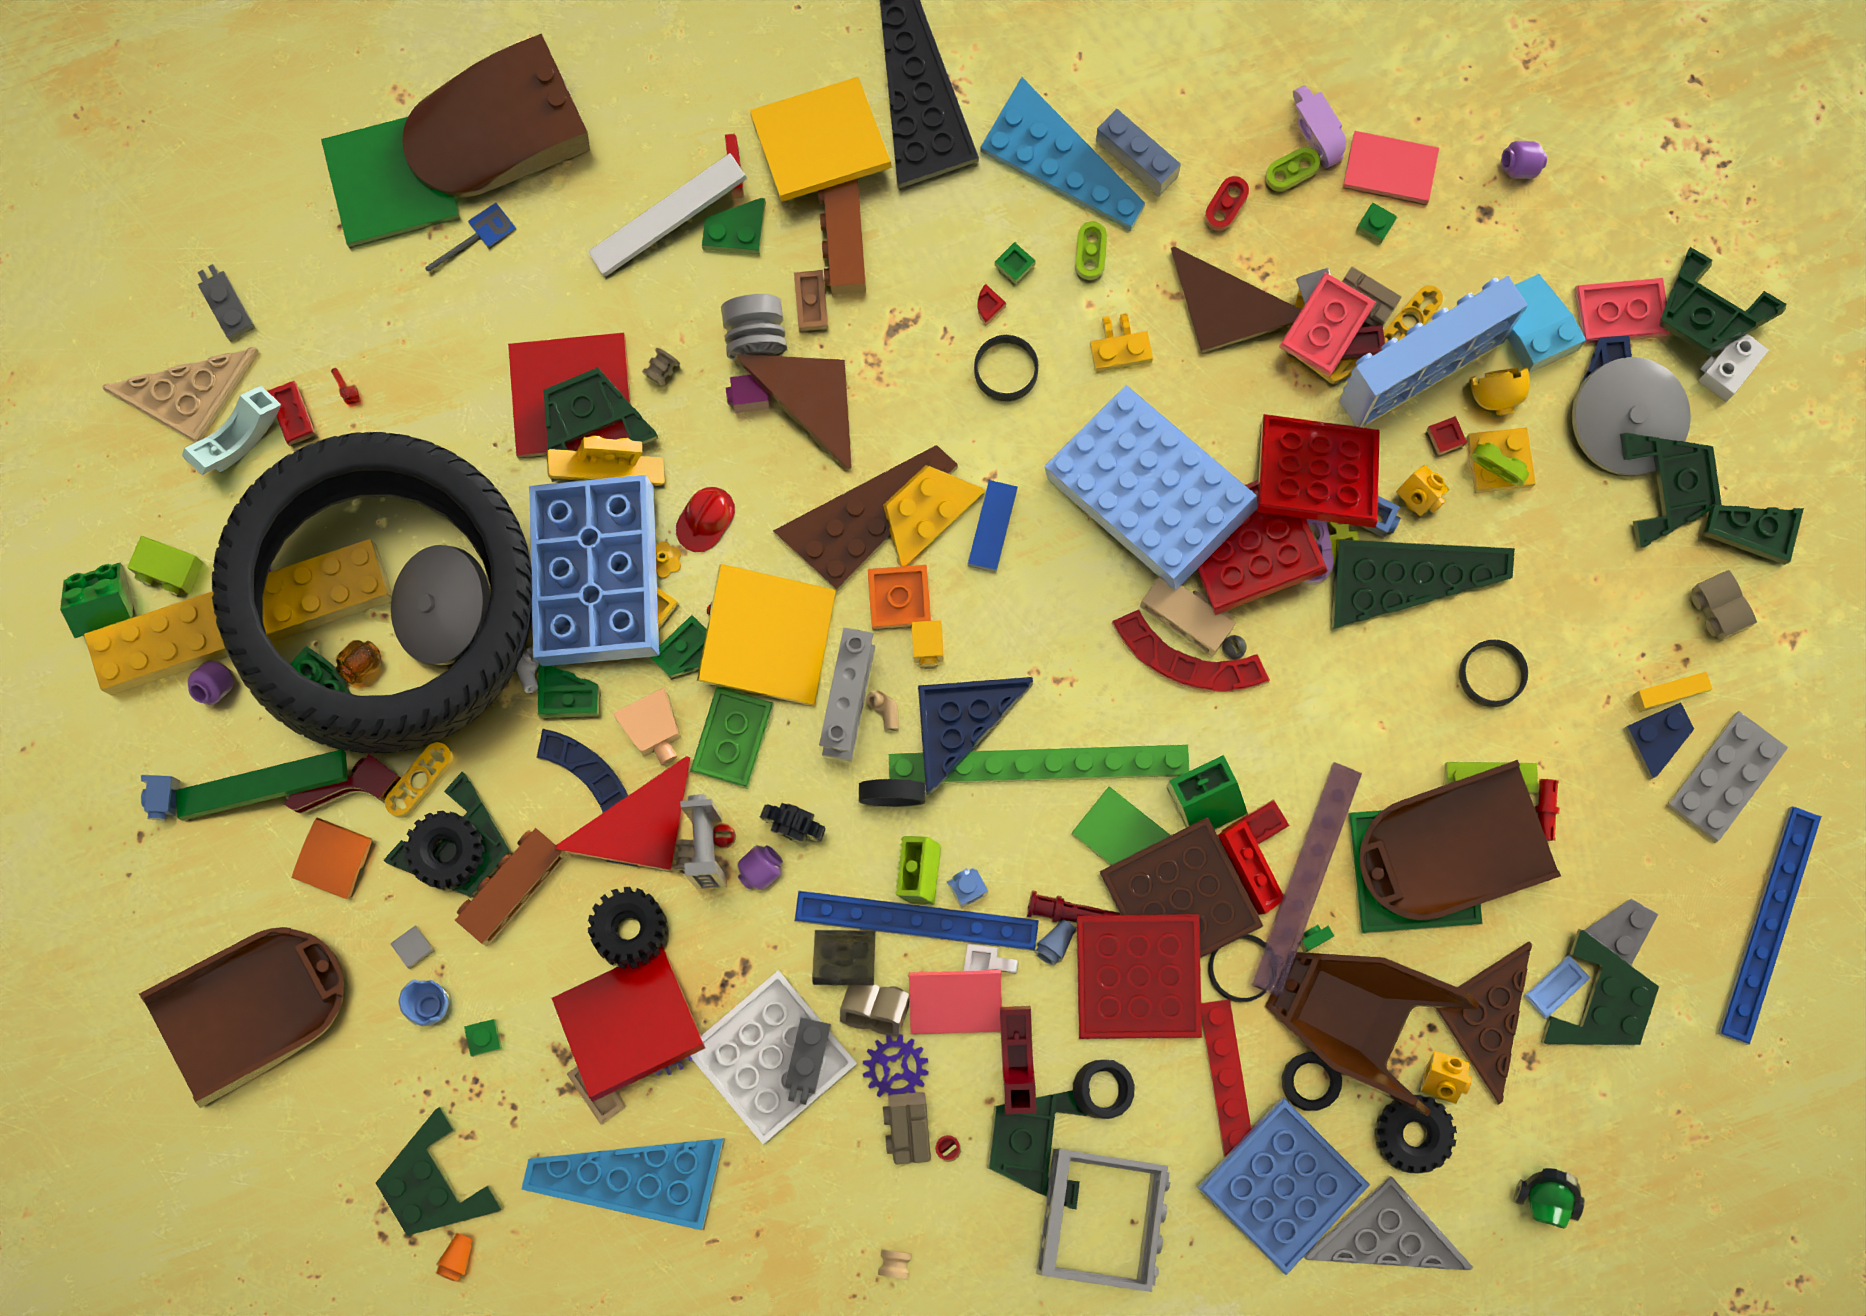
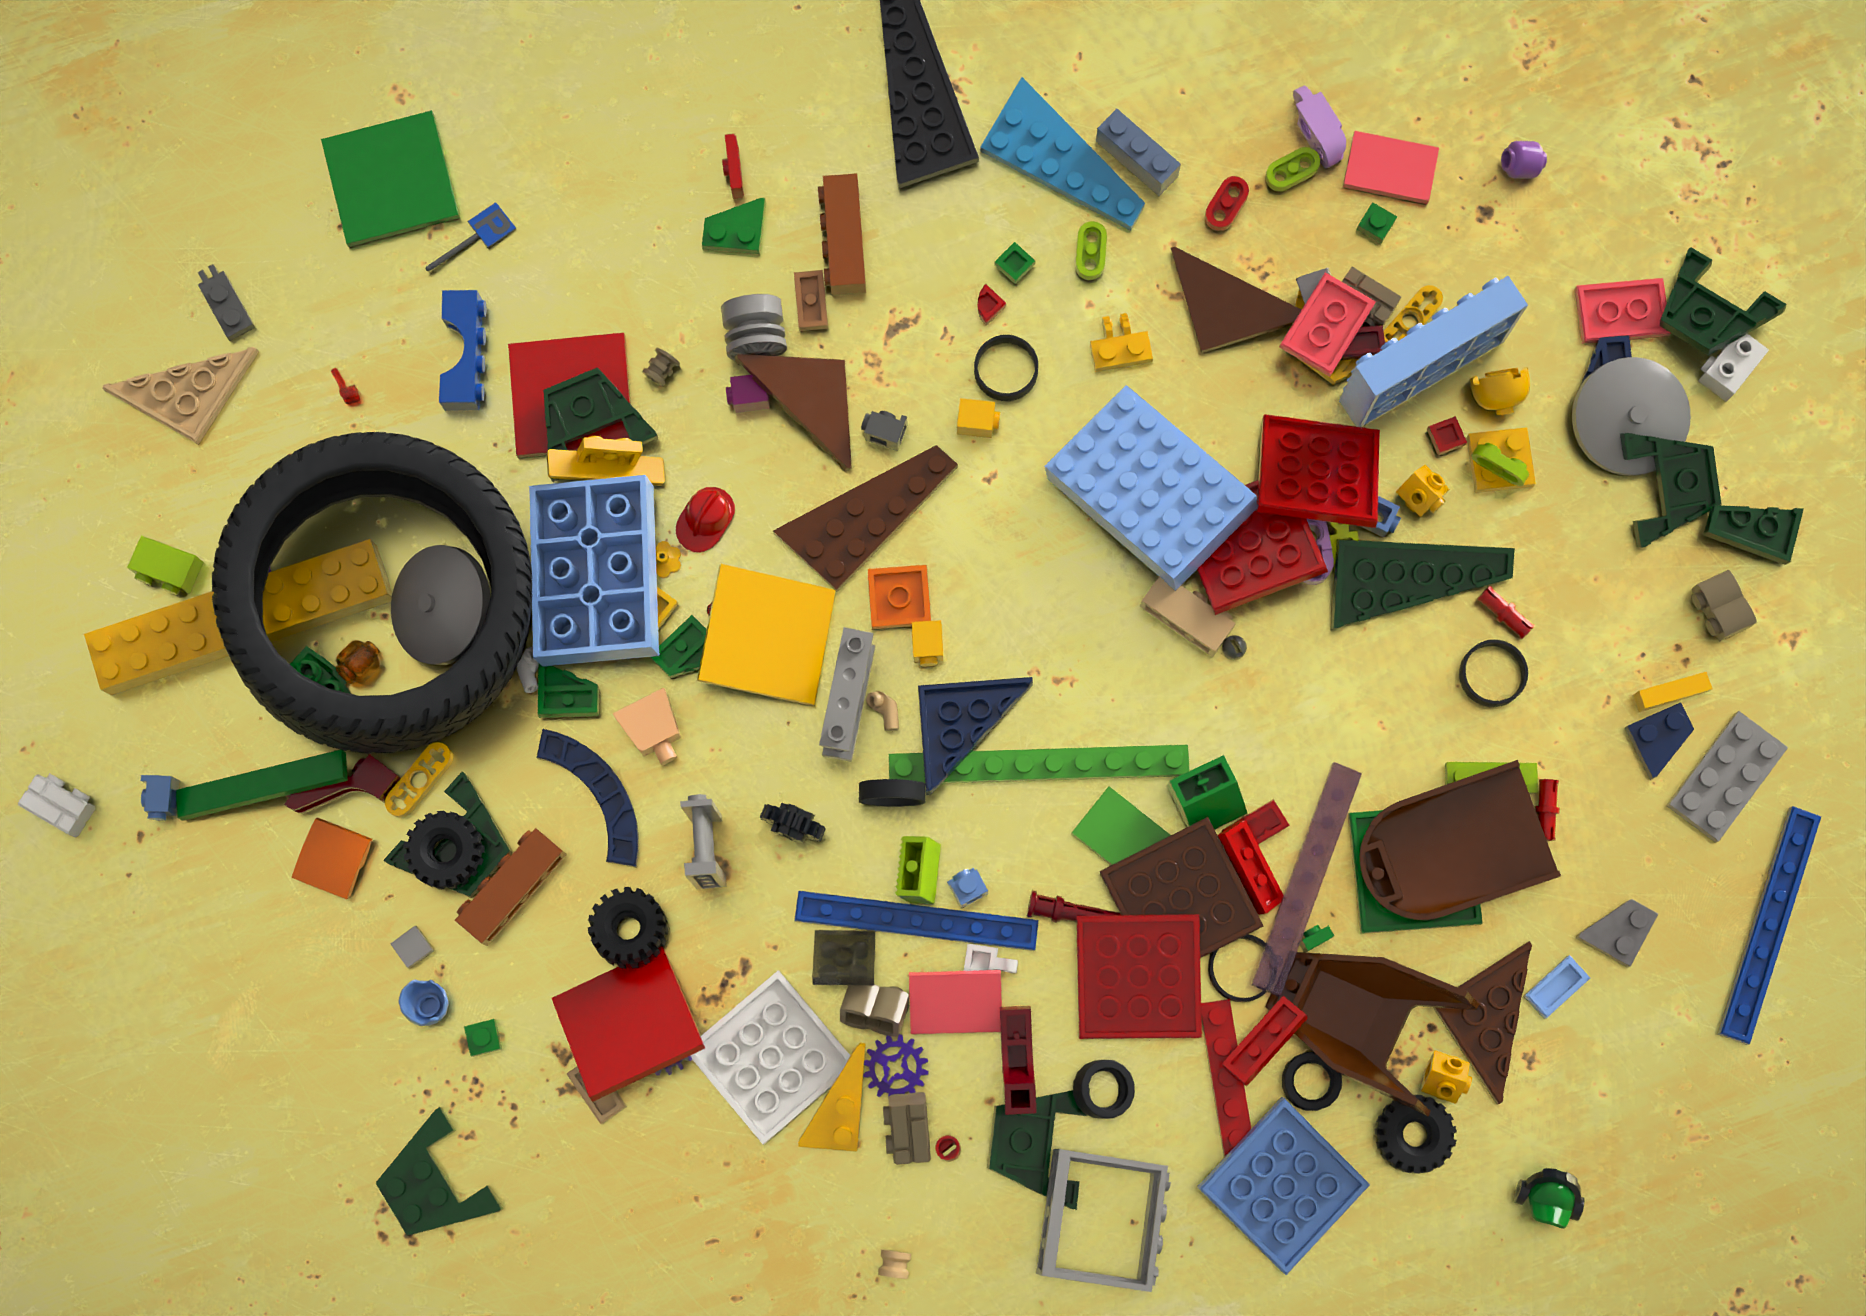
(57, 805): none -> white brick
(96, 599): green slope -> none
(210, 682): medium lavender head -> none
(237, 436): light aqua arch -> none
(246, 1008): reddish brown windscreen -> none
(292, 413): red plate -> none
(455, 1258): orange cone -> none
(461, 385): none -> blue arch
(494, 123): reddish brown windscreen -> none
(639, 827): red tile -> none
(648, 1181): dark azure wing -> none
(667, 215): white tile -> none
(684, 854): dark tan bush -> none
(724, 842): red hinge -> none
(732, 737): bright green tile -> none
(759, 867): medium lavender head -> none
(807, 1058): dark grey hinge -> none
(820, 139): yellow tile -> none
(838, 1117): none -> yellow wing
(884, 429): none -> dark grey brick
(926, 509): yellow wing -> none
(977, 418): none -> yellow brick
(992, 526): blue tile -> none
(1054, 945): sand blue cone -> none
(1183, 668): red tile -> none
(1264, 1040): none -> red plate
(1388, 1231): light grey tile -> none
(1505, 612): none -> red pin
(1545, 328): medium azure slope -> none
(1617, 1003): dark green wing -> none

